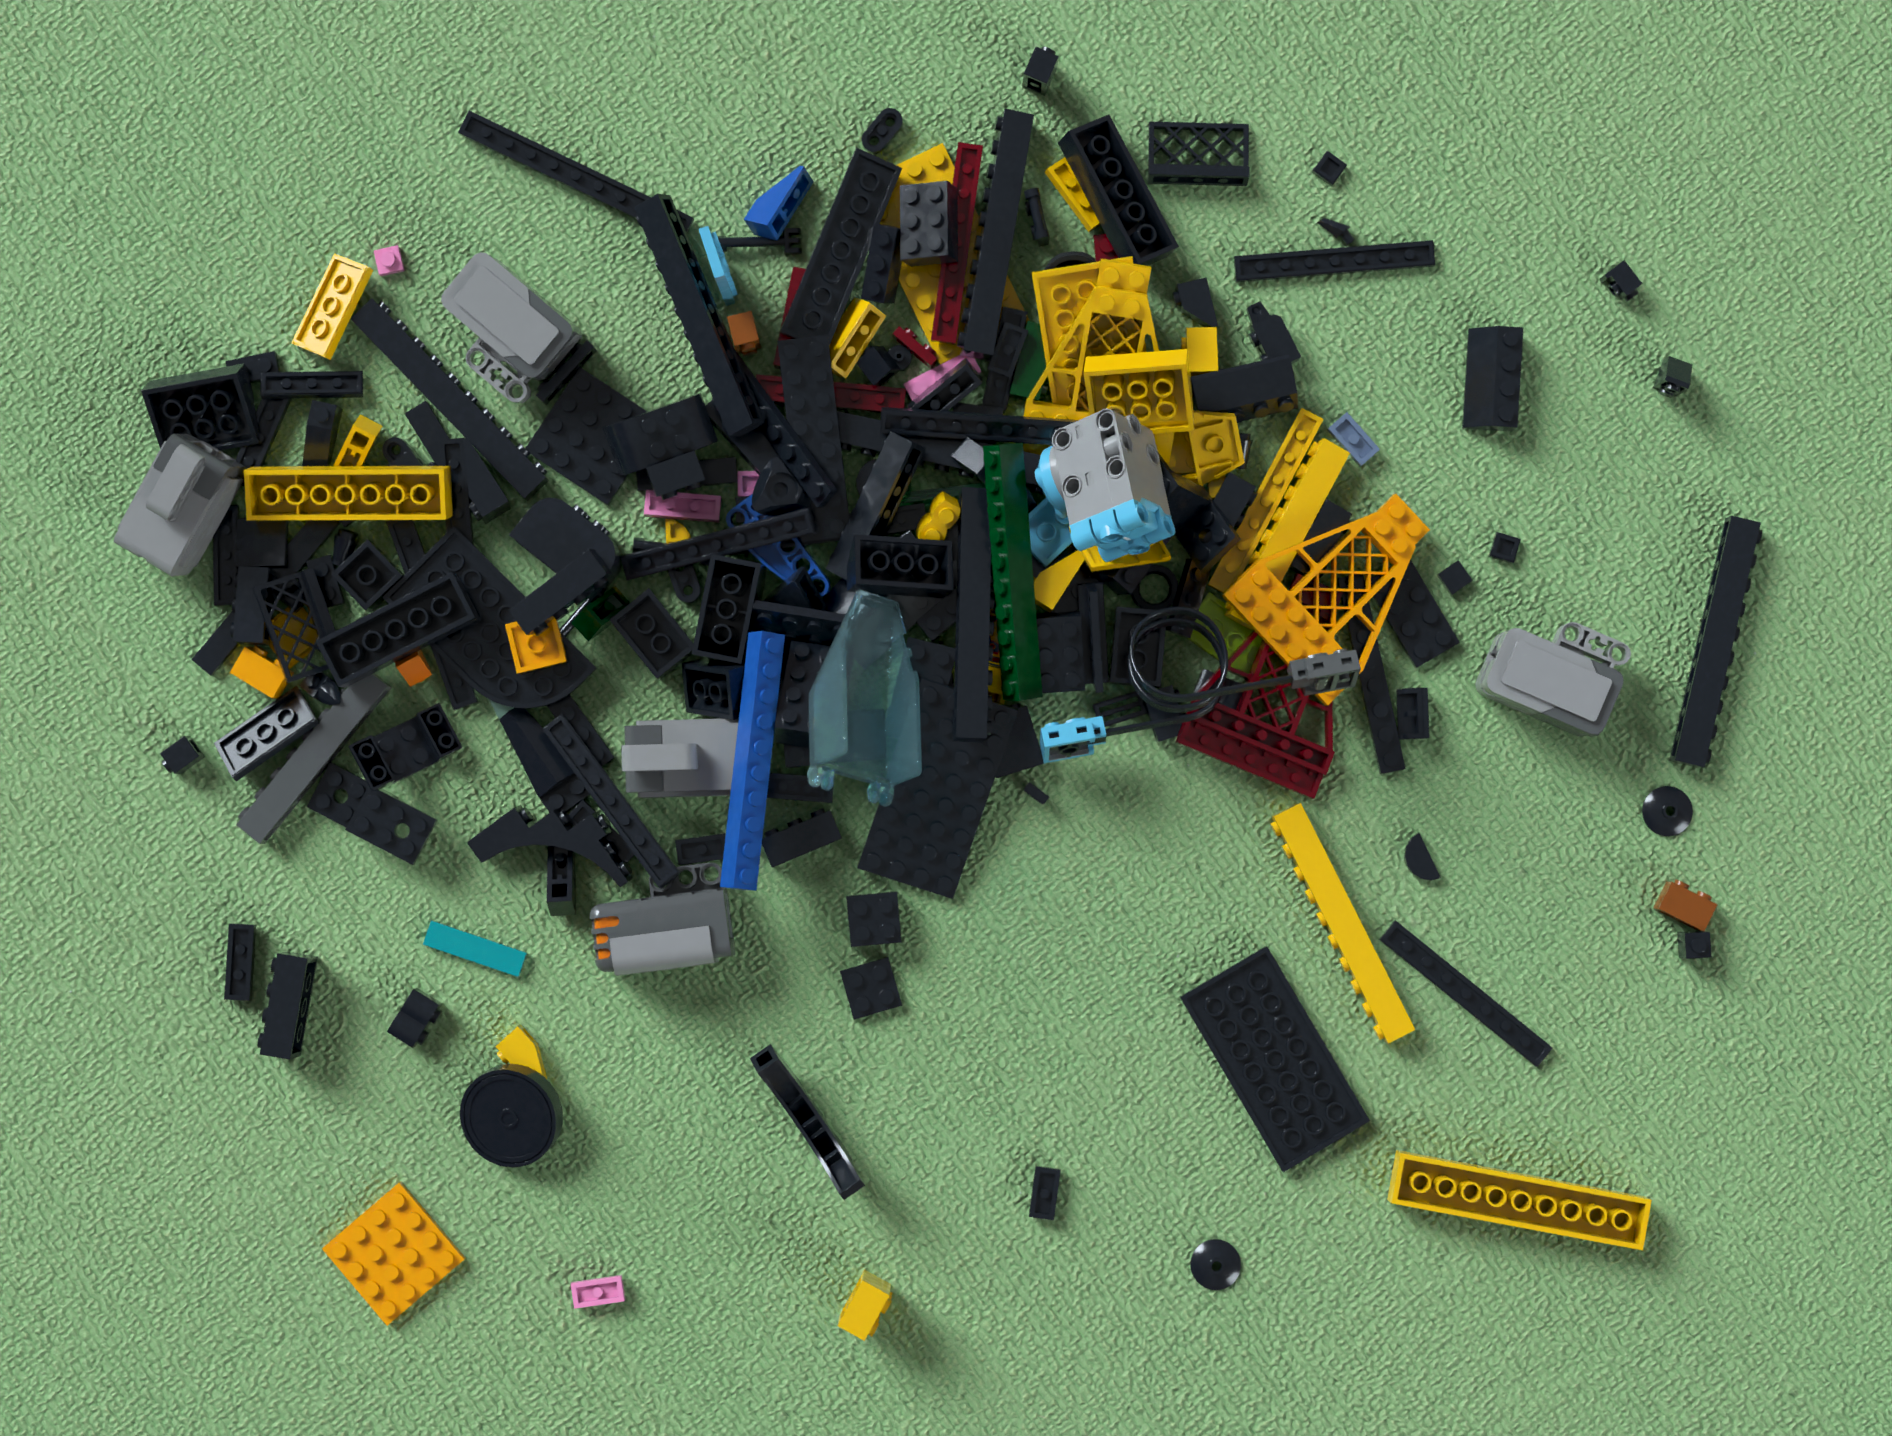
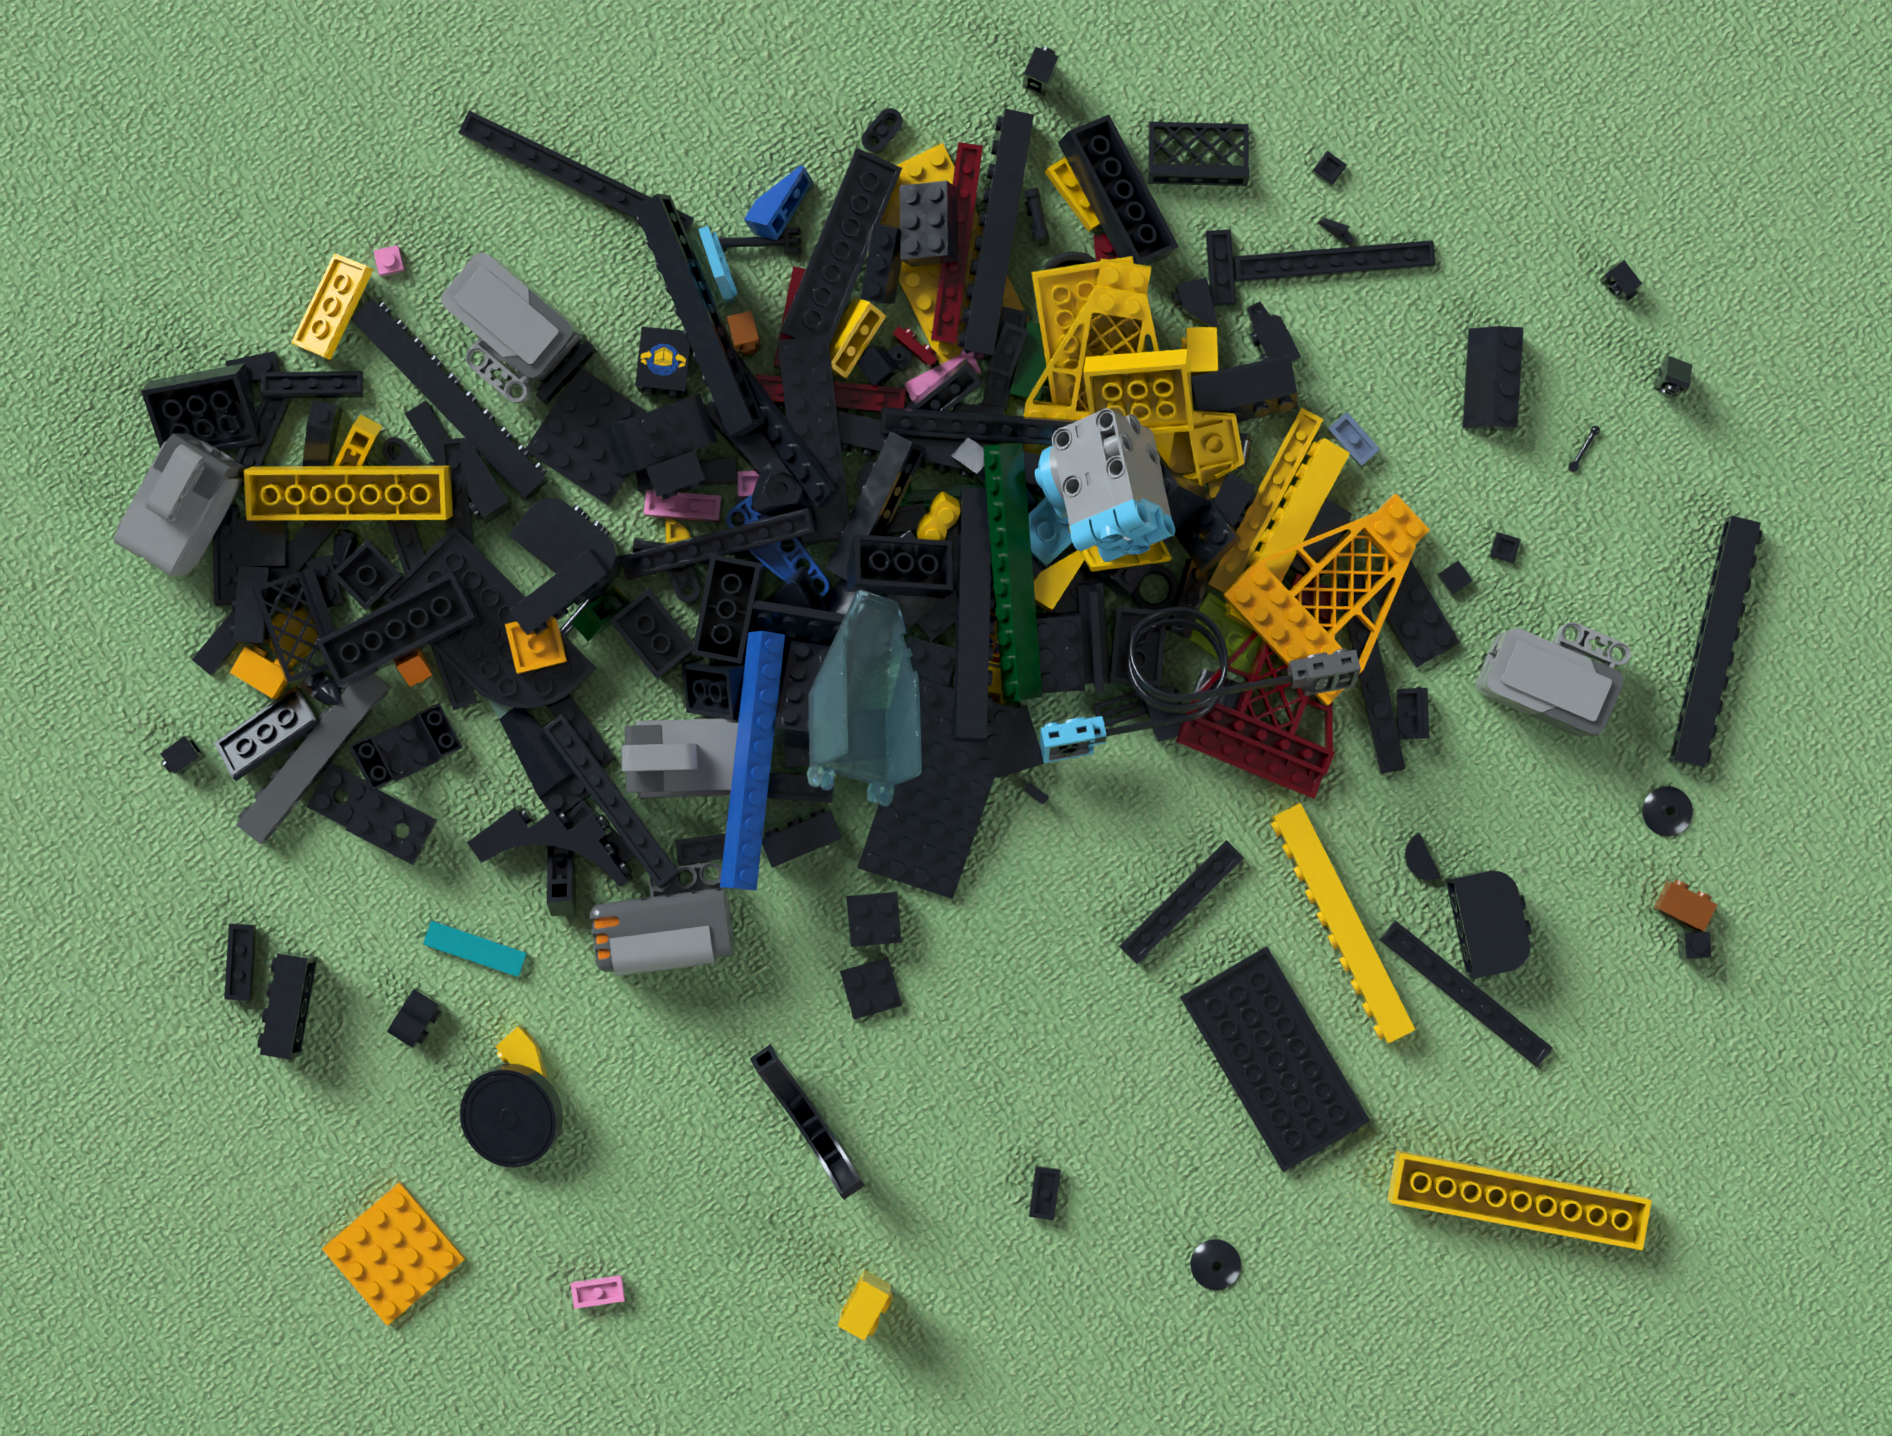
(662, 362): none -> black panel
(1181, 902): none -> black plate
(1220, 267): none -> black tile
(1489, 922): none -> black brick
(1573, 466): none -> black hinge

